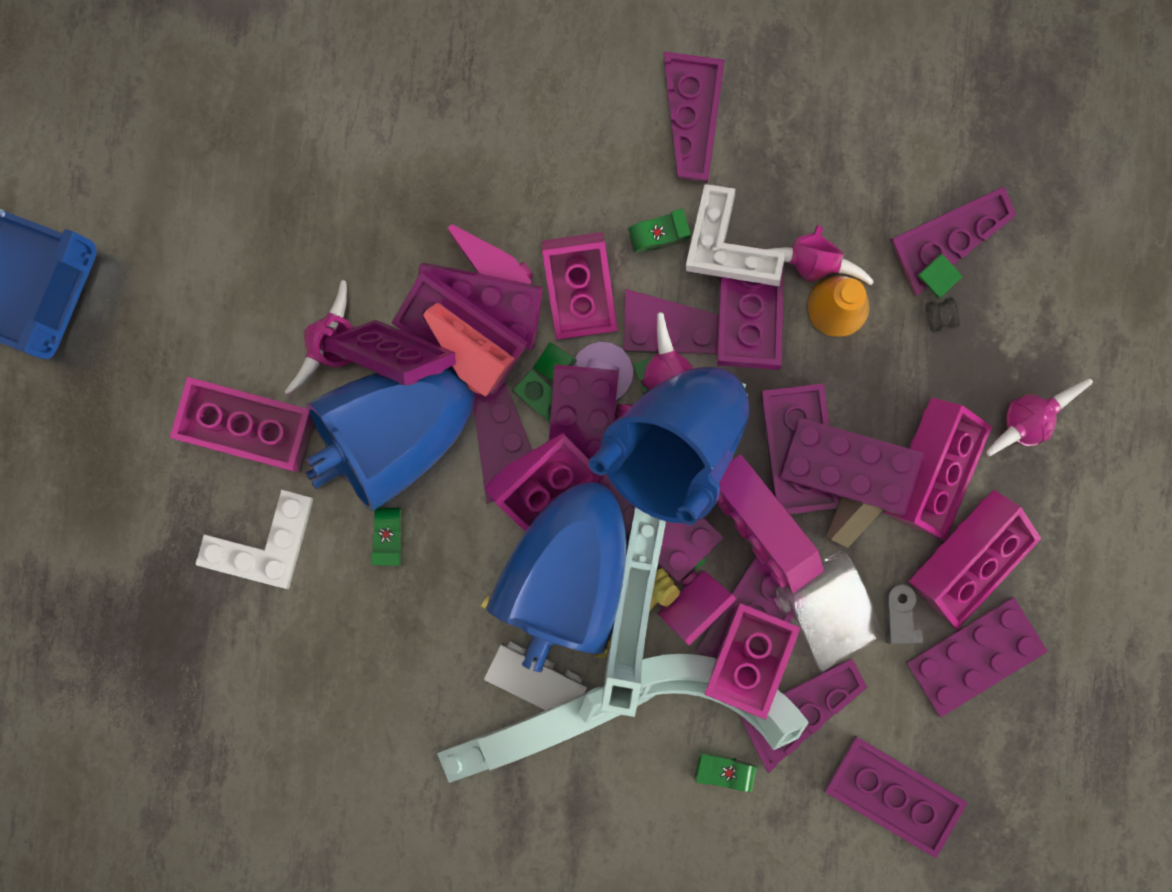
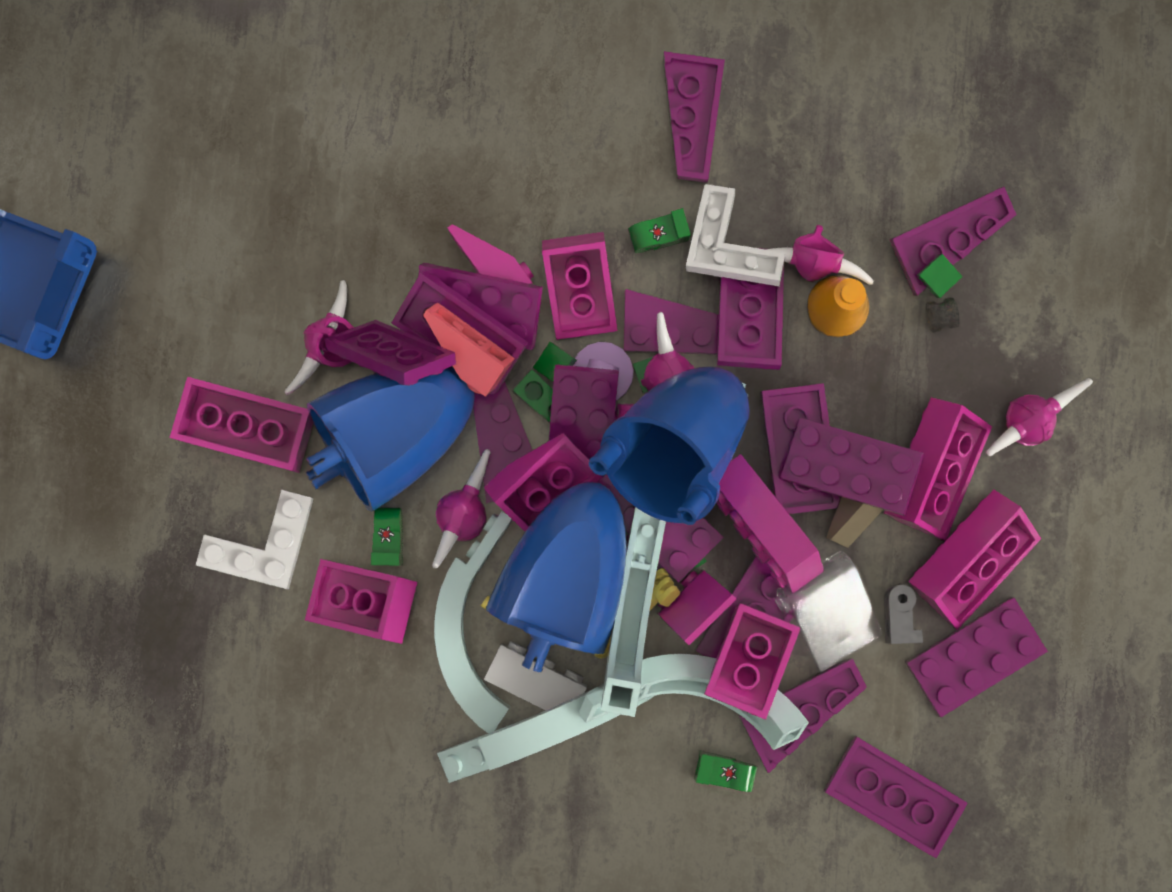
(361, 601): none -> dark pink slope
(456, 666): none -> light aqua arch
(461, 512): none -> dark pink helmet

